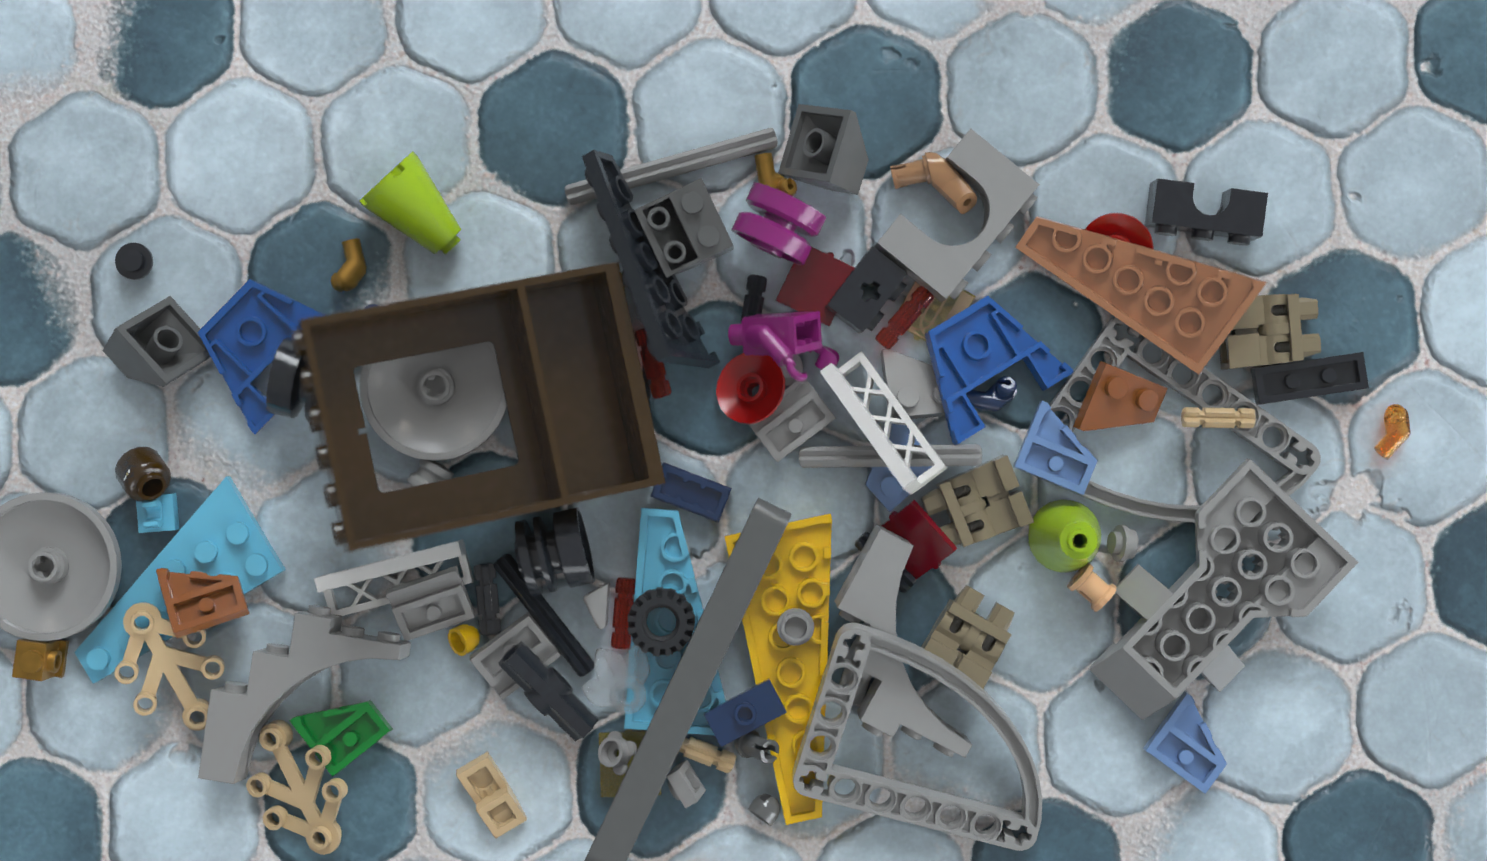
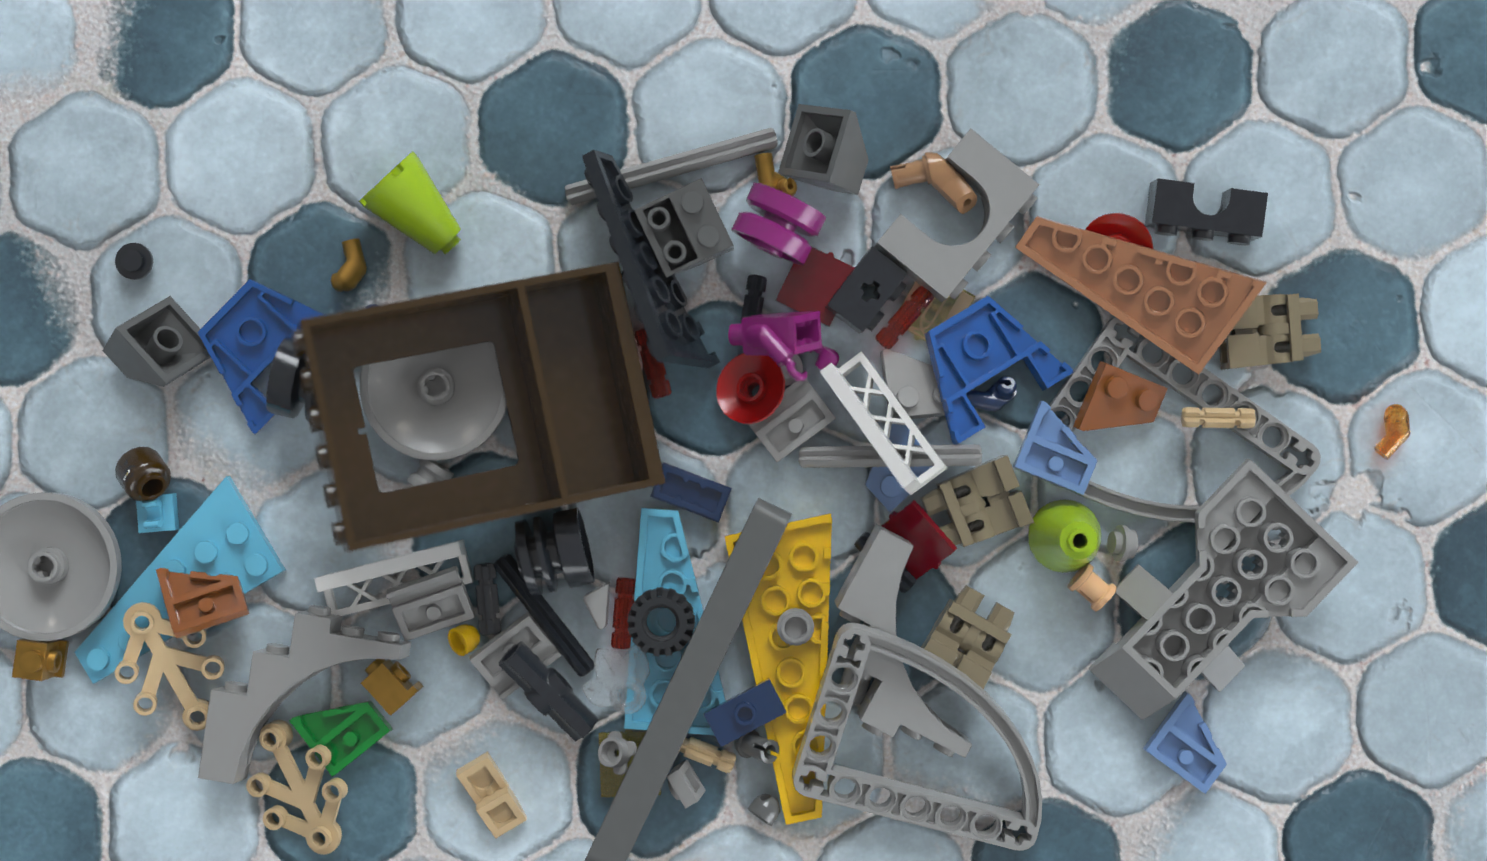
(389, 684): none -> pearl gold brick
(1309, 378): black plate -> none

